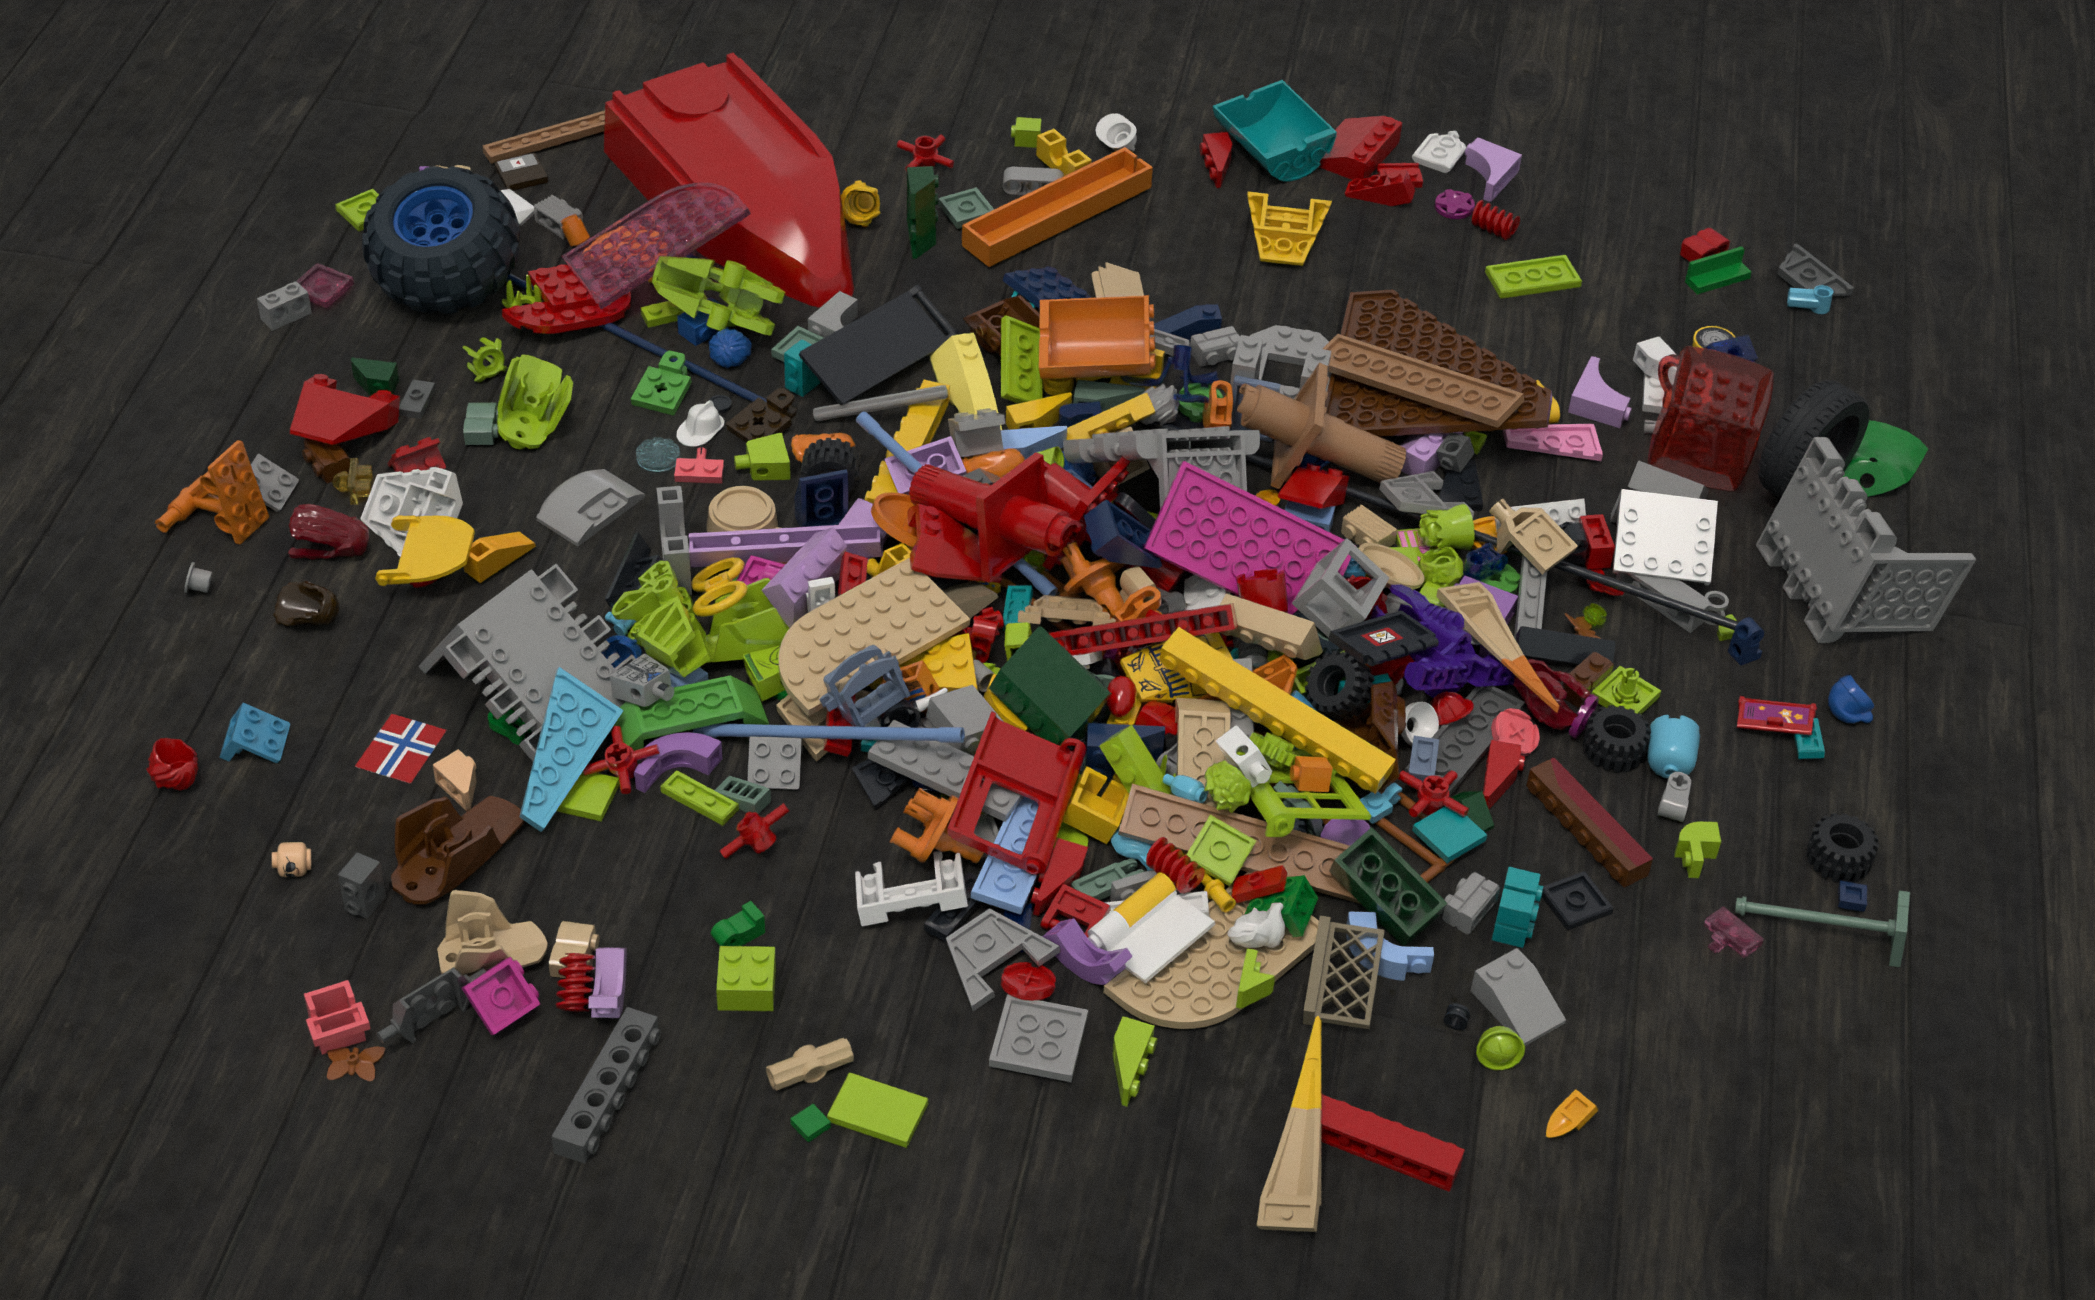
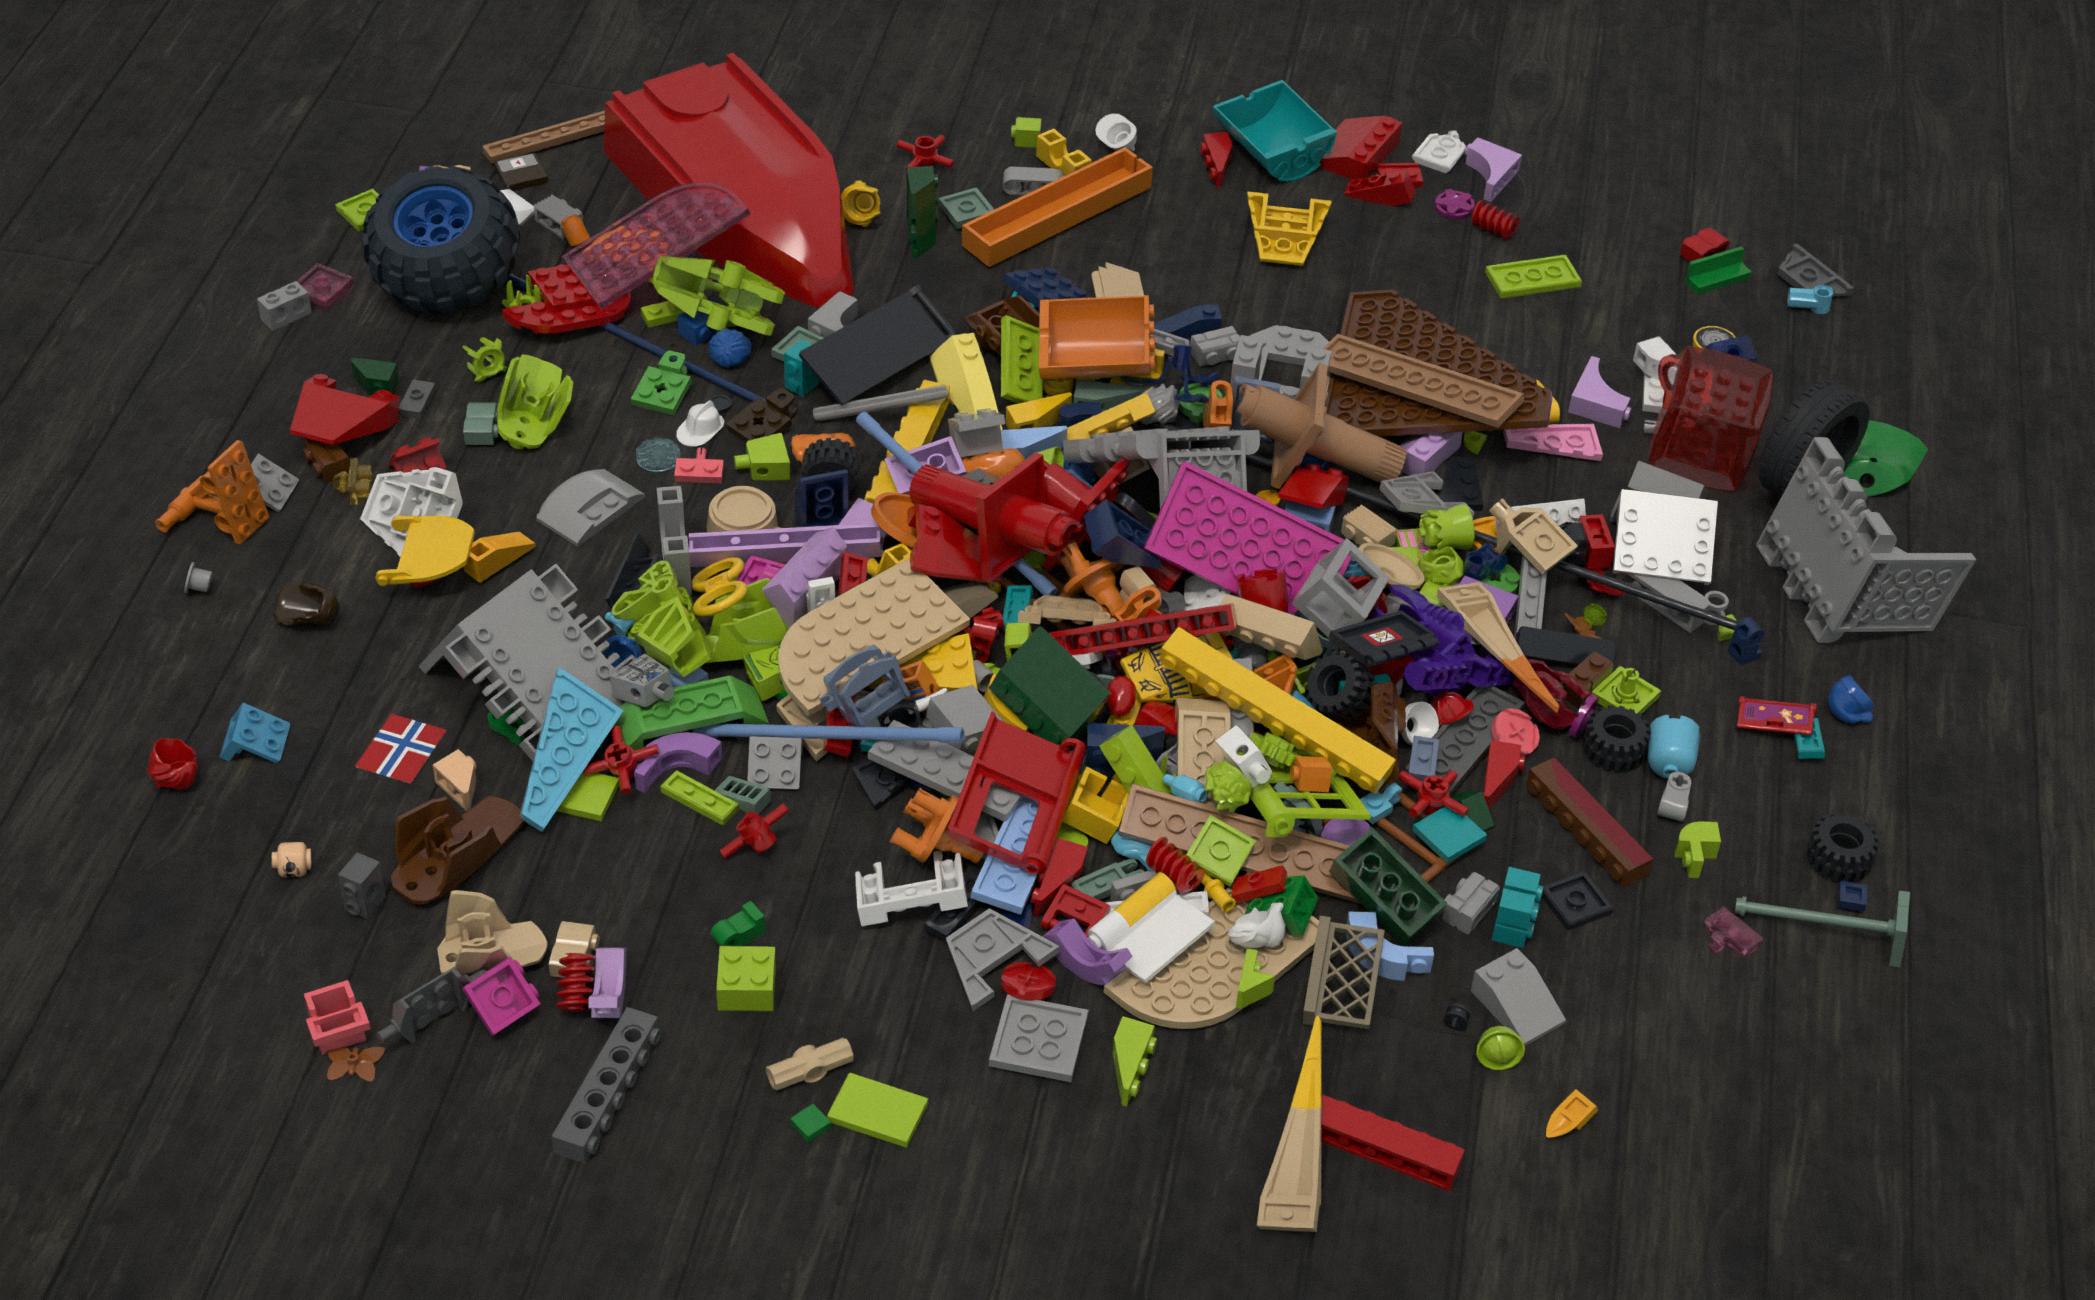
(328, 527): dark red hair -> none
(1455, 452): dark grey brick -> none

